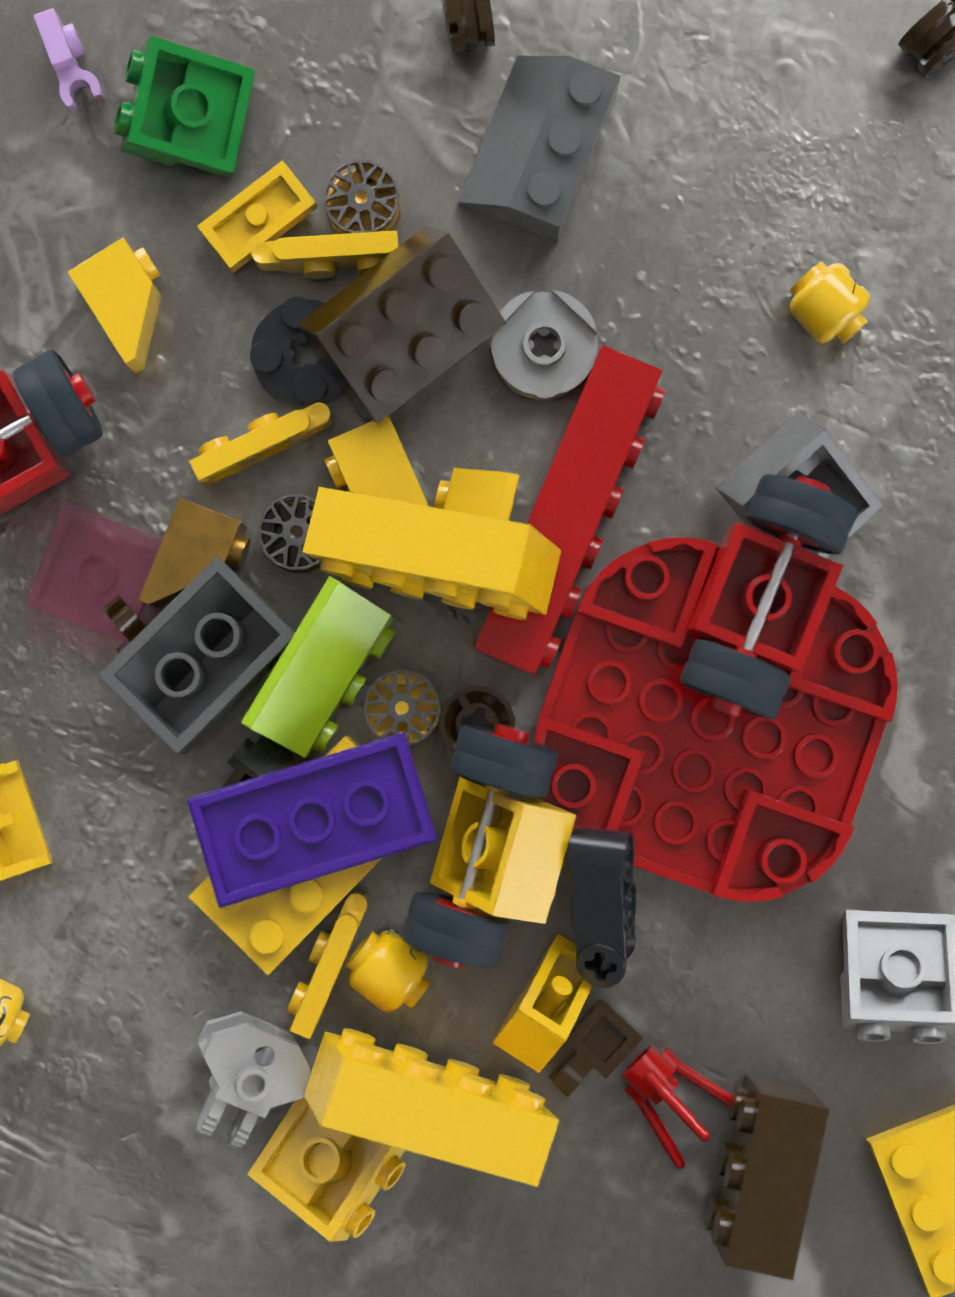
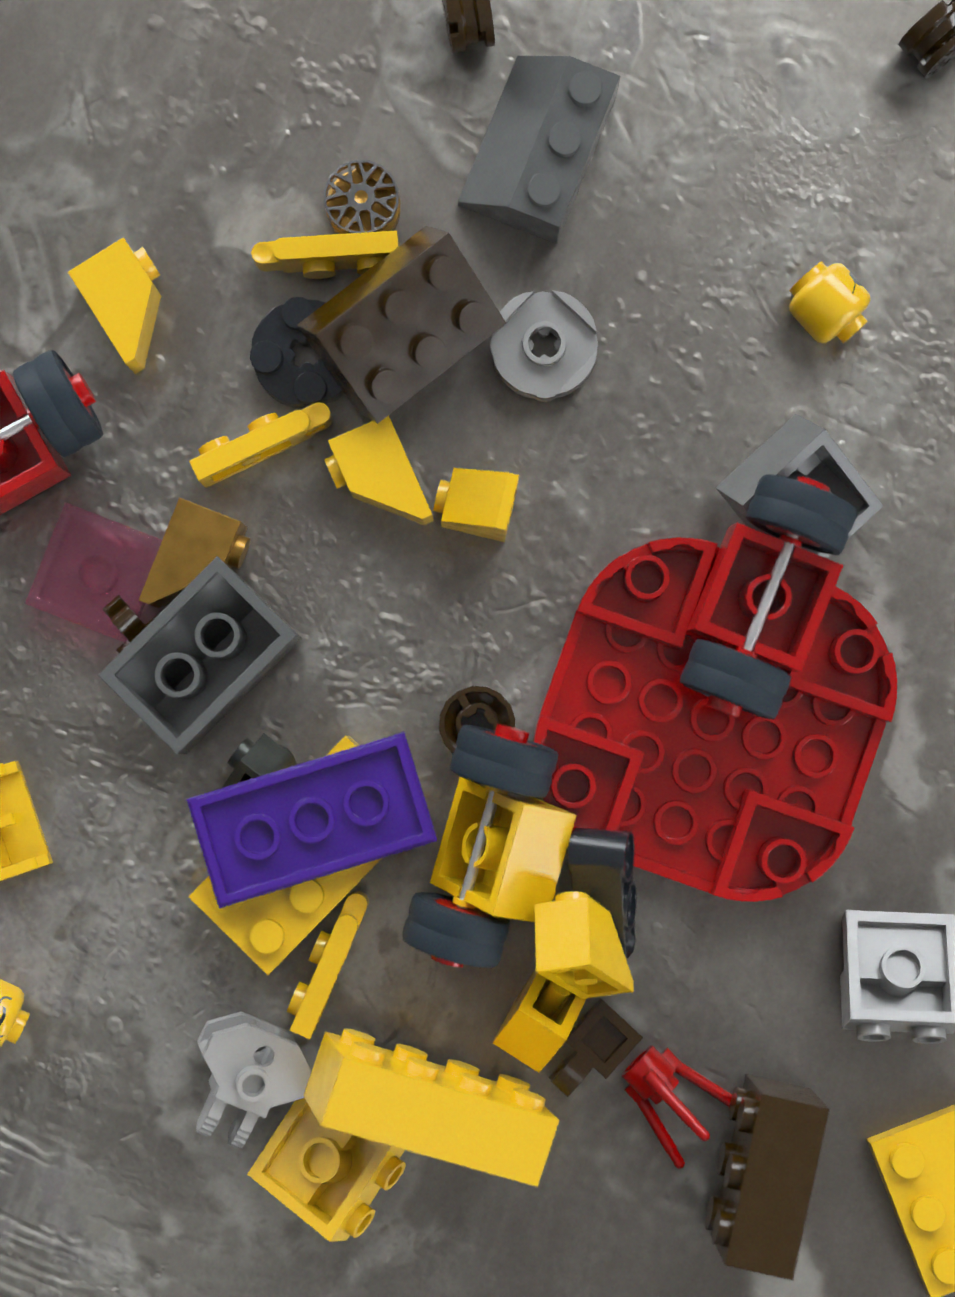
(63, 50): lavender plate -> none
(184, 107): green plate -> none
(257, 215): yellow plate -> none
(285, 531): wheel -> none
(320, 670): lime slope -> none
(388, 971): yellow head -> none
(400, 704): wheel -> none
(432, 552): yellow brick -> none
(576, 496): red brick -> none
(580, 947): none -> yellow slope

